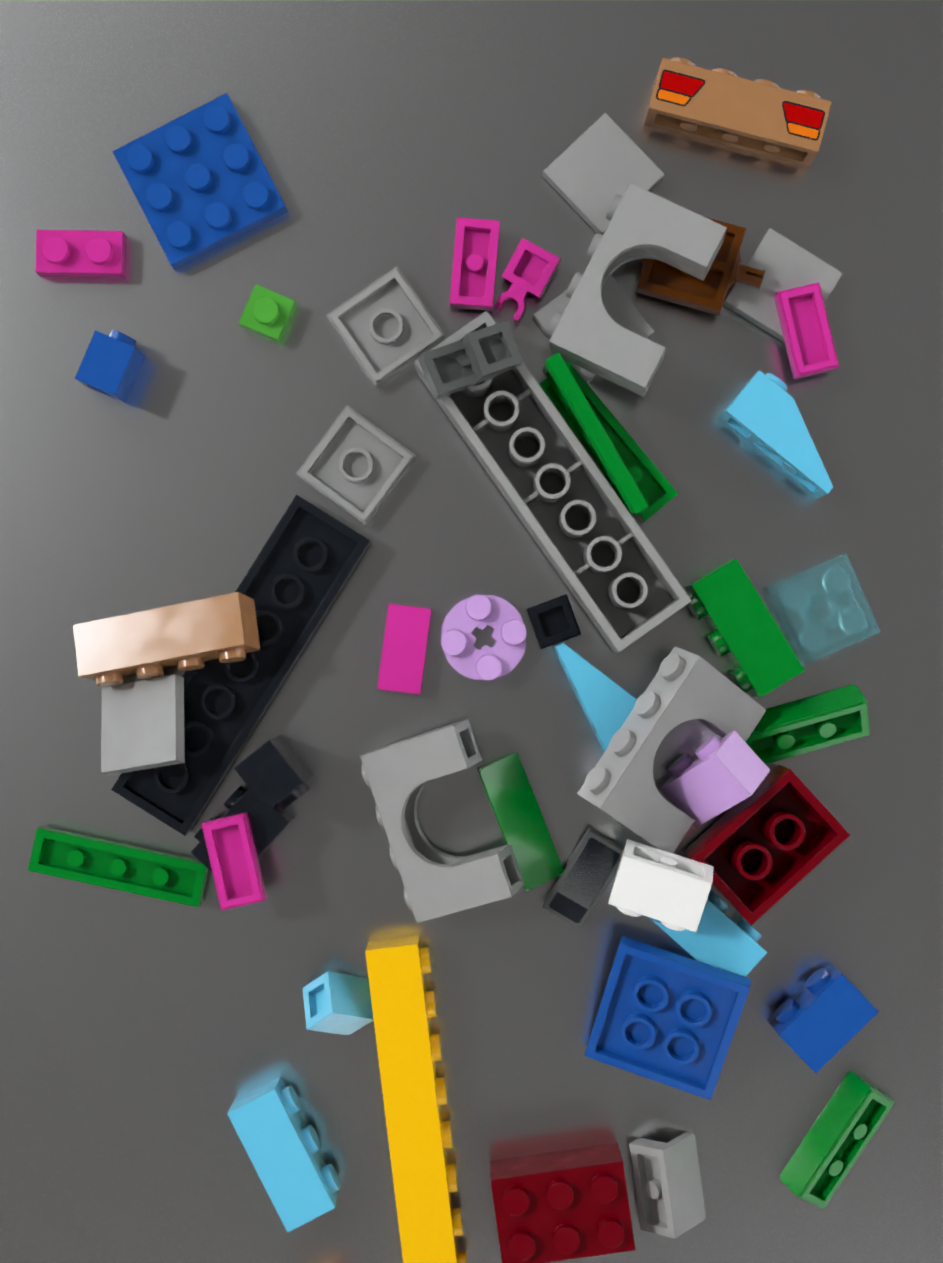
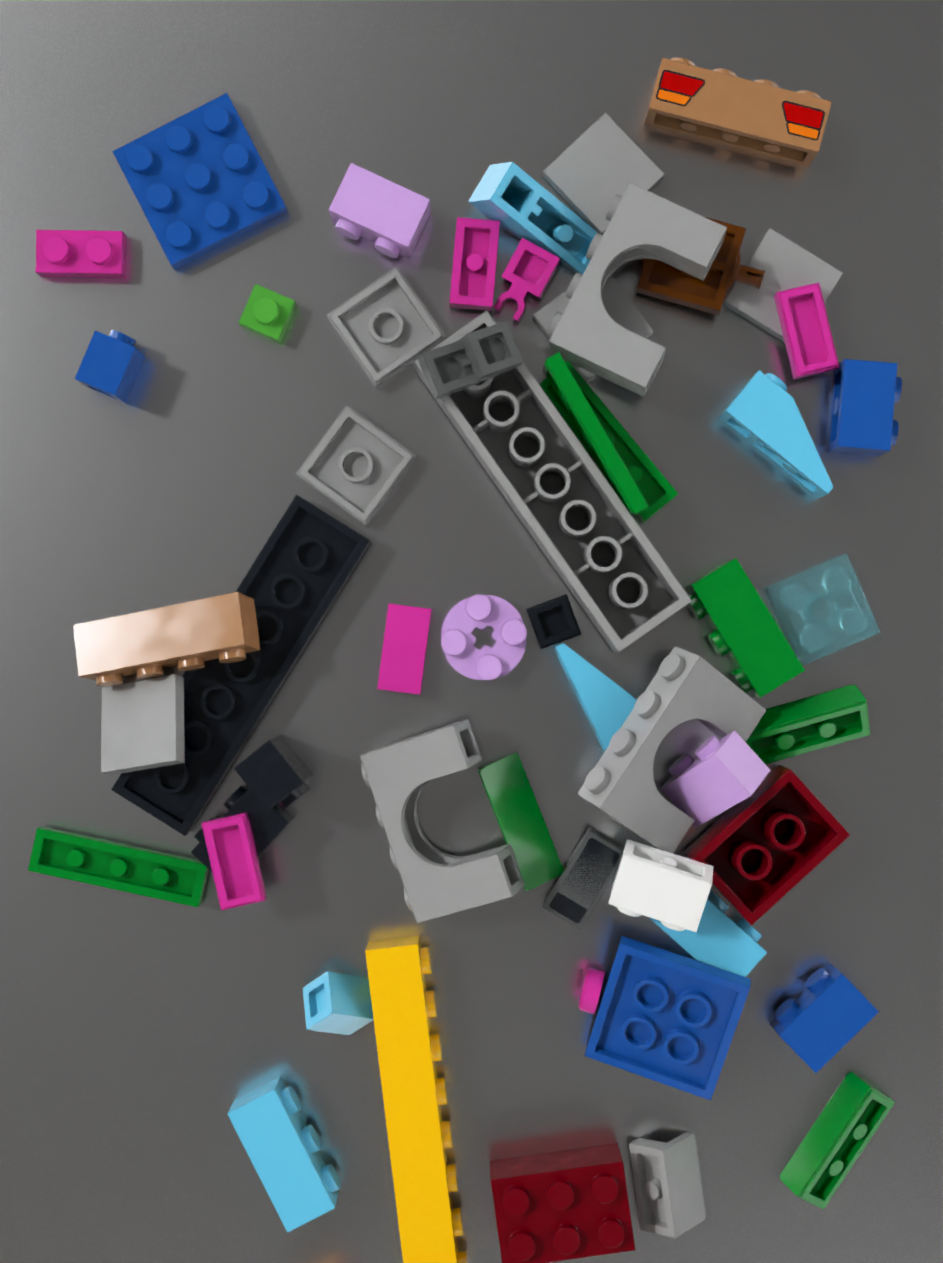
(379, 212): none -> lavender brick
(533, 214): none -> medium azure slope
(591, 990): none -> dark pink tile
(863, 408): none -> blue brick

